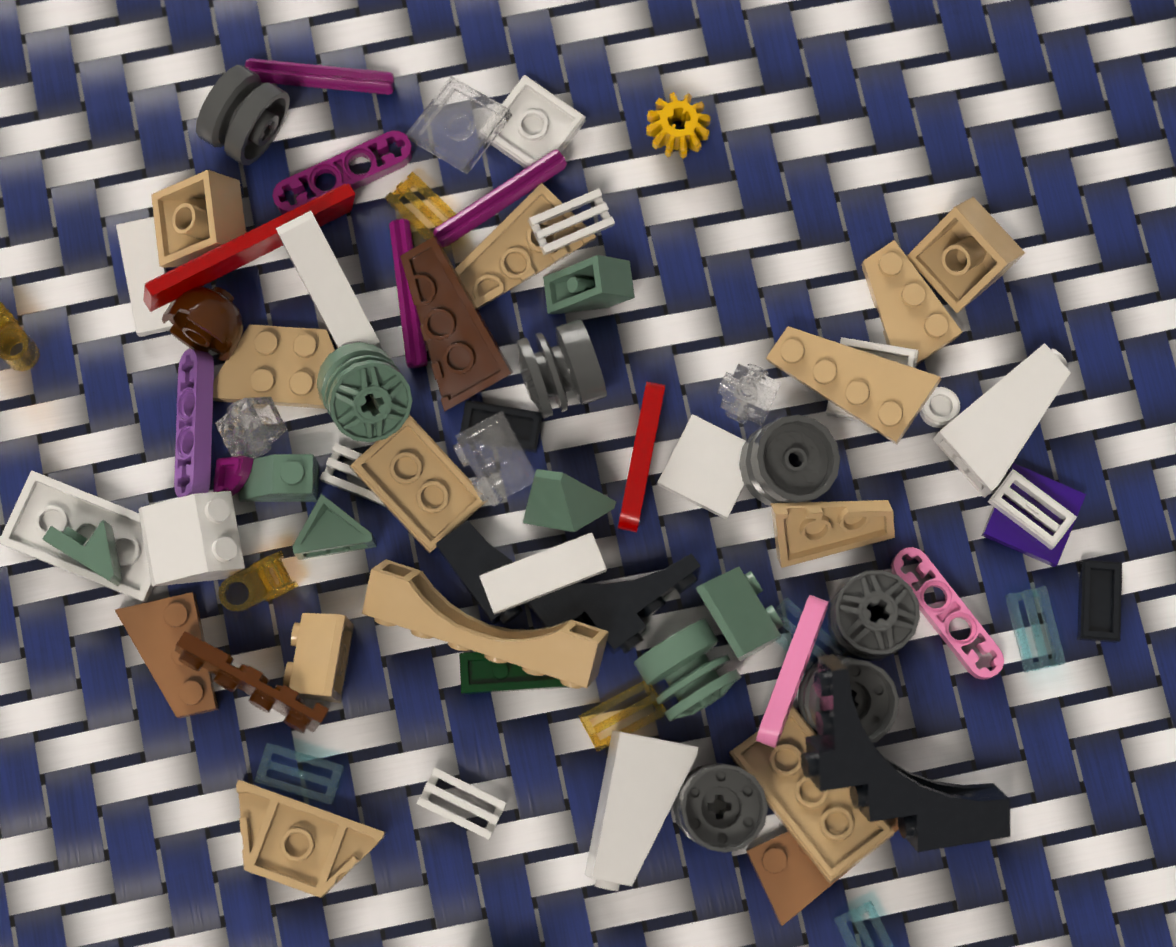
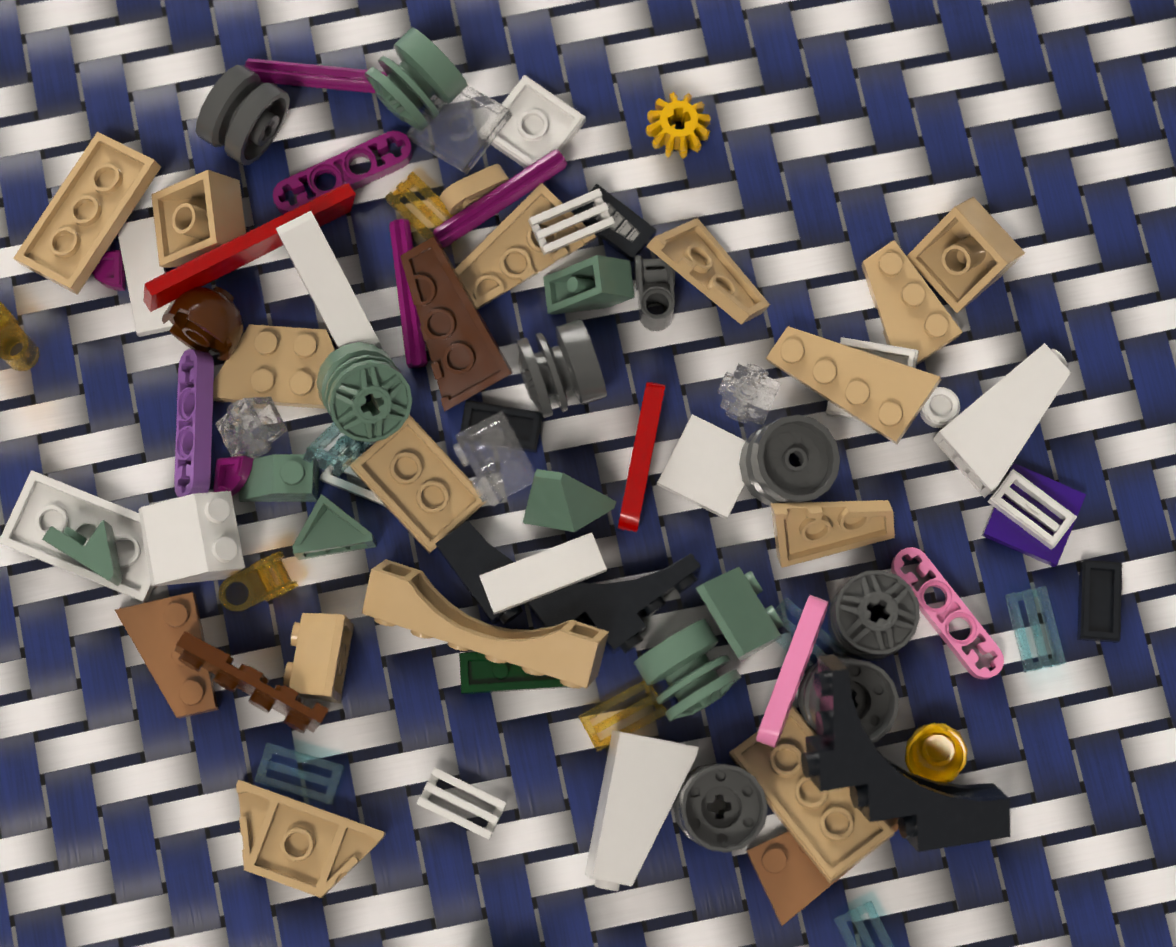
(87, 212): none -> tan plate
(111, 270): none -> magenta tile
(330, 457): none -> clear light blue tile
(416, 79): none -> sand green wheel
(472, 188): none -> tan beam
(629, 232): none -> tile
(655, 285): none -> dark grey piece
(709, 268): none -> tan wing
(936, 752): none -> yellow hair

